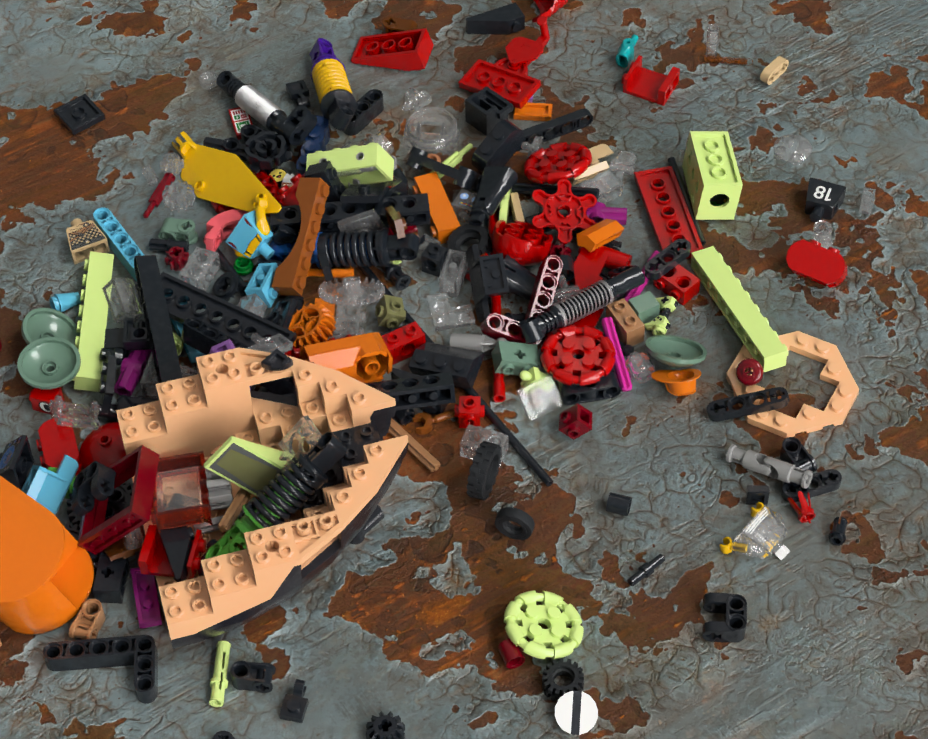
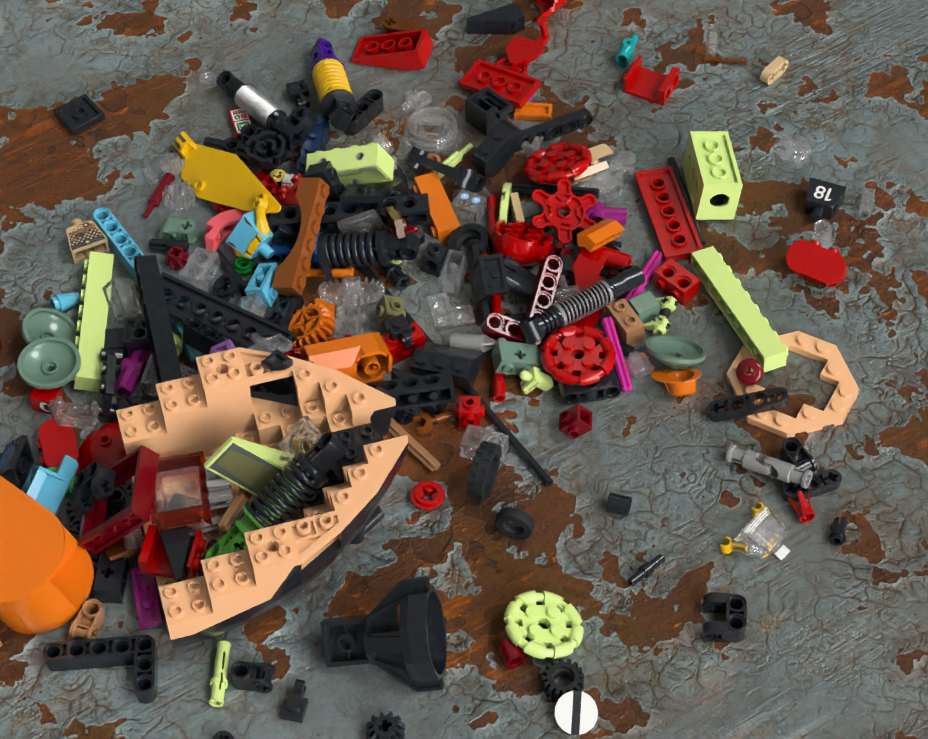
(400, 328): none -> black plate
(405, 647): none -> black plate
(431, 489): none -> red gear
(492, 188): black piece -> none
(540, 398): clear piece -> none
(670, 251): black beam -> none
(757, 494): black tile -> none

